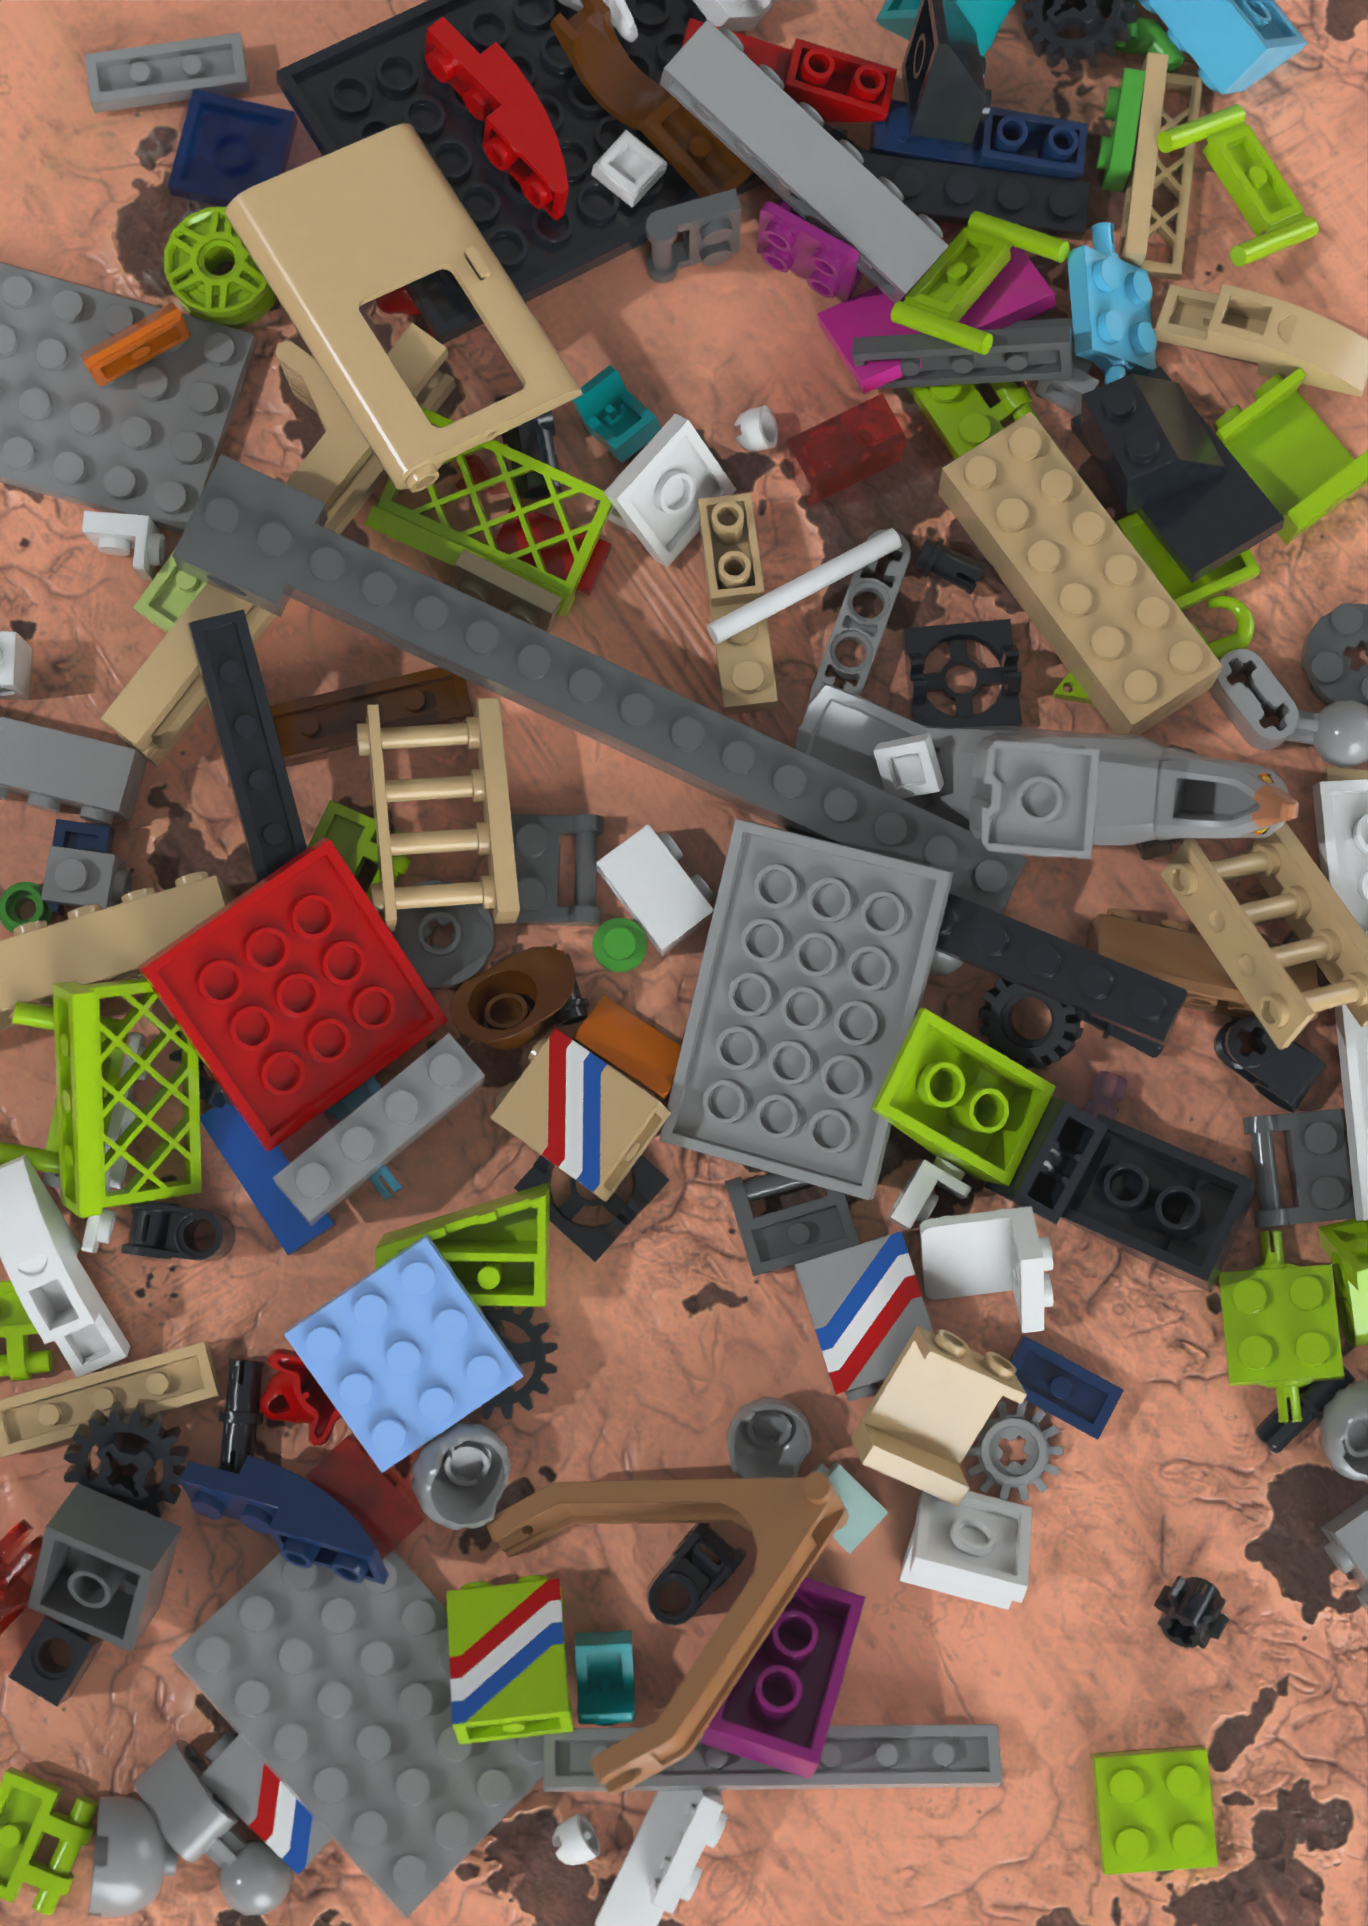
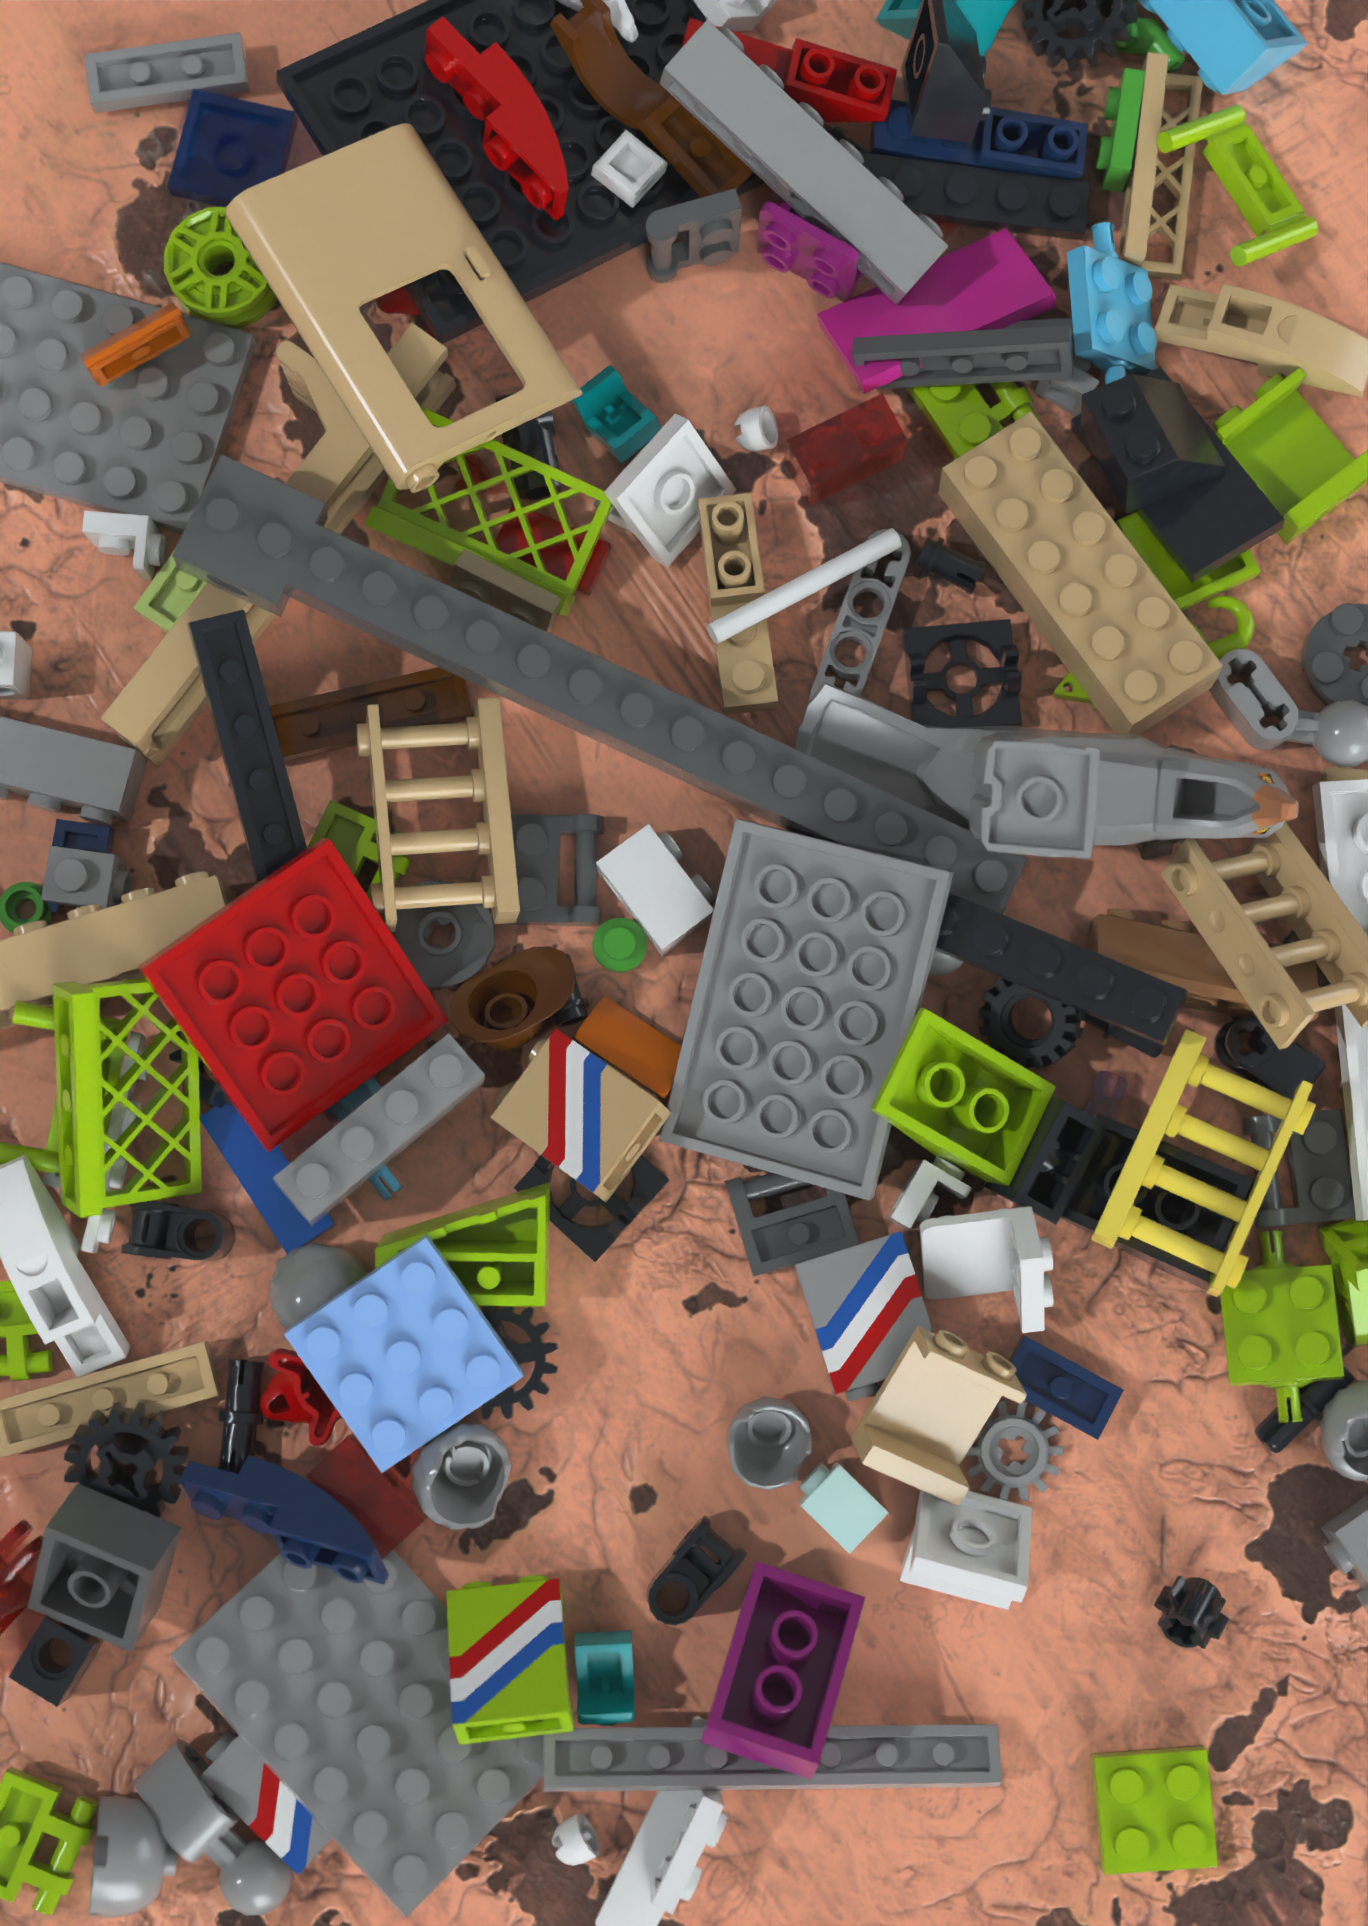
(310, 1279): none -> light grey hair
(790, 1528): medium nougat piece -> none
(909, 766): white plate -> none
(964, 274): lime plate -> none
(1147, 1168): none -> light yellow fence

